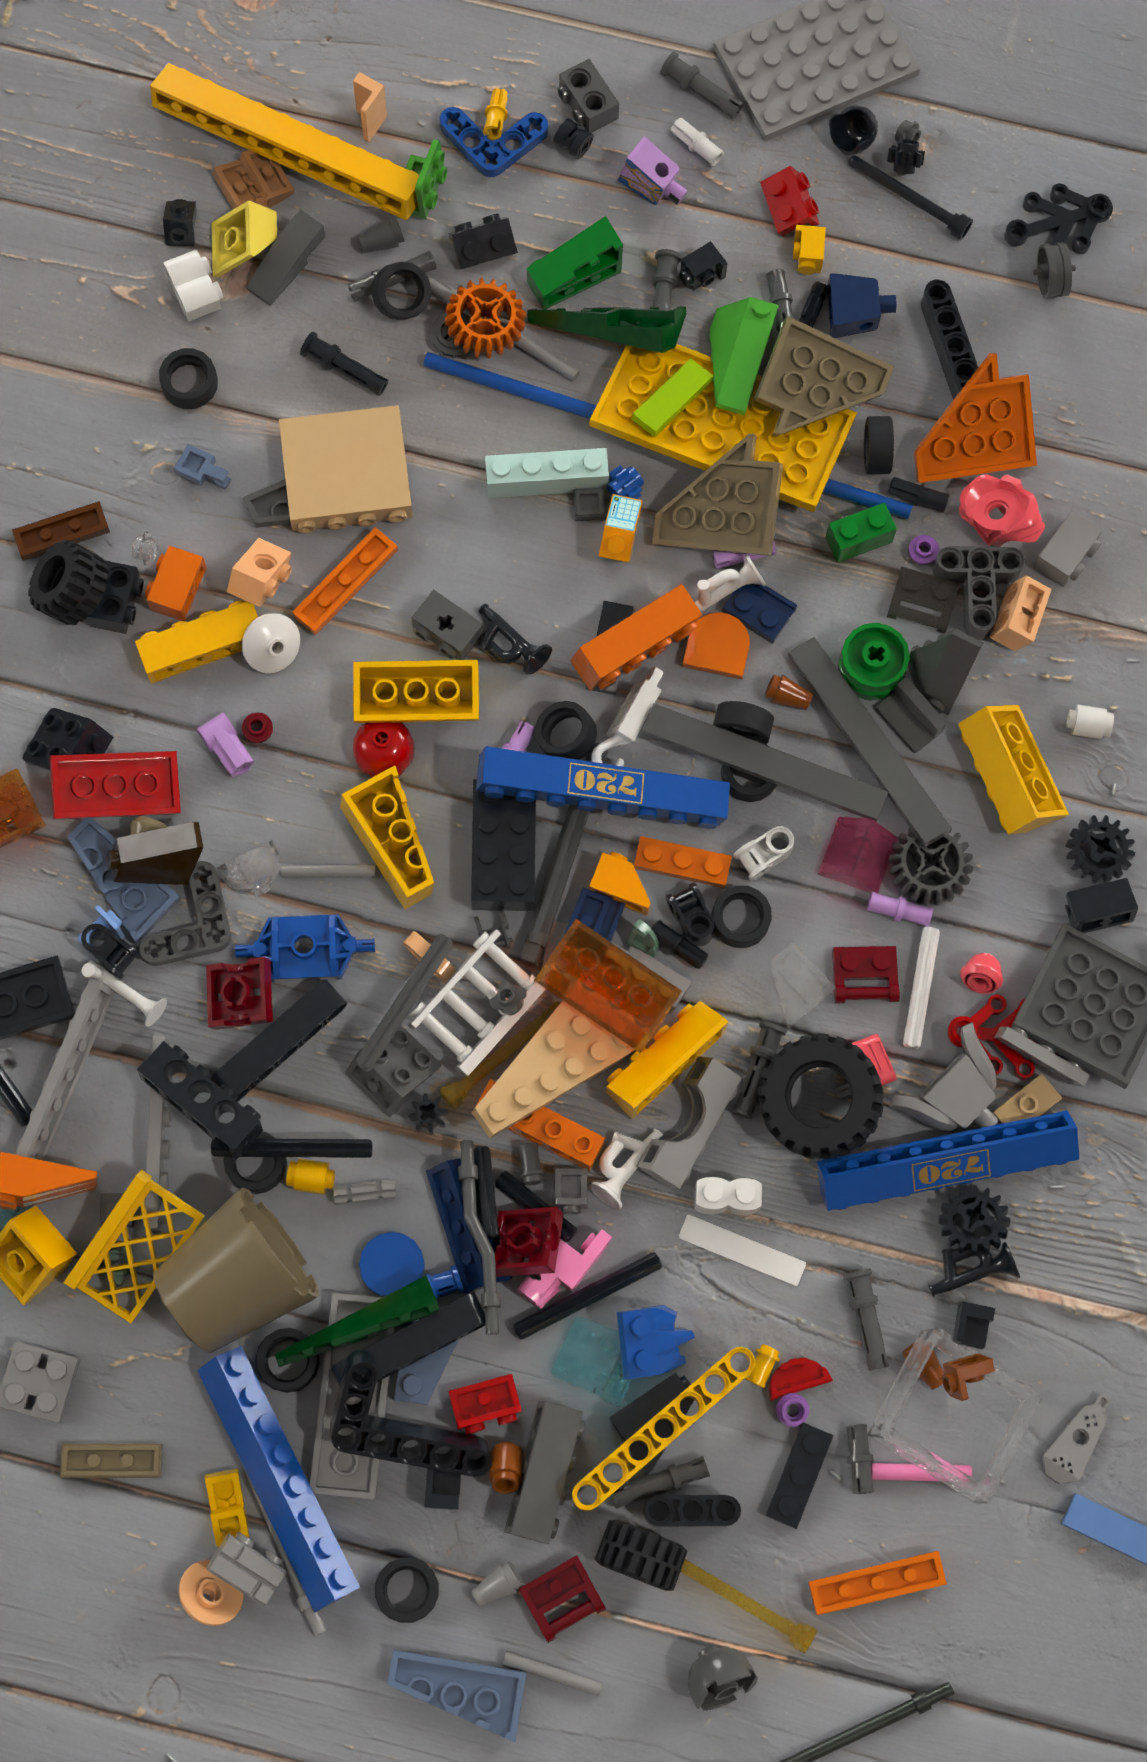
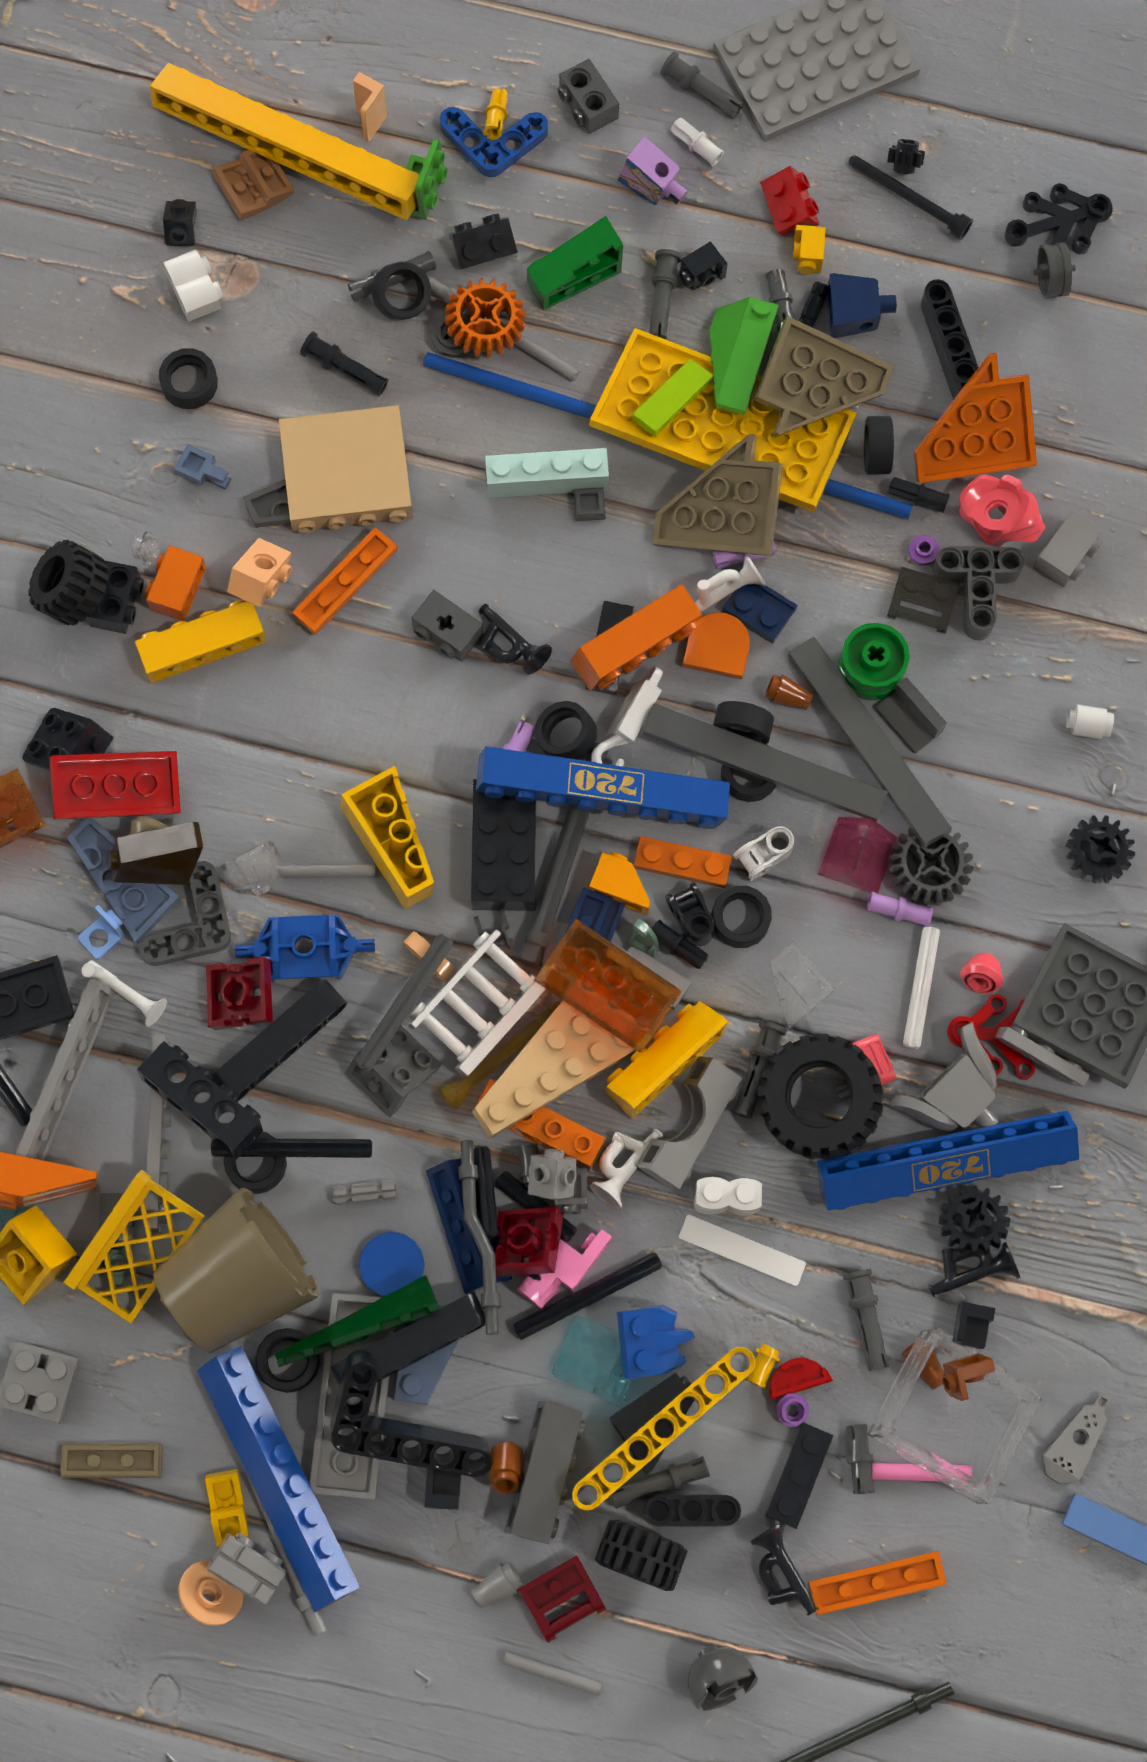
(72, 525): reddish brown plate -> none
(110, 950): black piece -> none
(222, 739): lavender piece -> none
(241, 235): light yellow slope -> none
(261, 735): dark red plate -> none
(262, 635): white dish -> none
(286, 257): dark grey slope -> none
(310, 1176): yellow brick -> none
(382, 1583): black tyre -> none
(383, 236): dark grey cone -> none
(383, 746): red cylinder -> none
(415, 691): yellow slope -> none
(427, 1105): black gear -> none
(445, 1282): blue bush -> none
(468, 1690): sand blue wing -> none
(485, 1403): red bracket -> none
(511, 1005): dark grey plate -> none
(552, 1175): none -> light grey brick
(573, 138): black wheel -> none
(620, 528): slope -> none
(625, 482): blue gear -> none
(635, 327): dark green wedge -> none
(773, 1542): none -> black piece
(799, 1635): clear yellow piece -> none
(853, 129): black hair -> none
(860, 532): green brick -> none
(865, 964): dark red plate -> none
(908, 130): dark grey plate -> none
(943, 667): dark grey wedge -> none
(1012, 768): yellow slope -> none
(1020, 613): light nougat brick -> none
(1029, 1102): tan plate -> none
(1101, 906): black hinge -> none

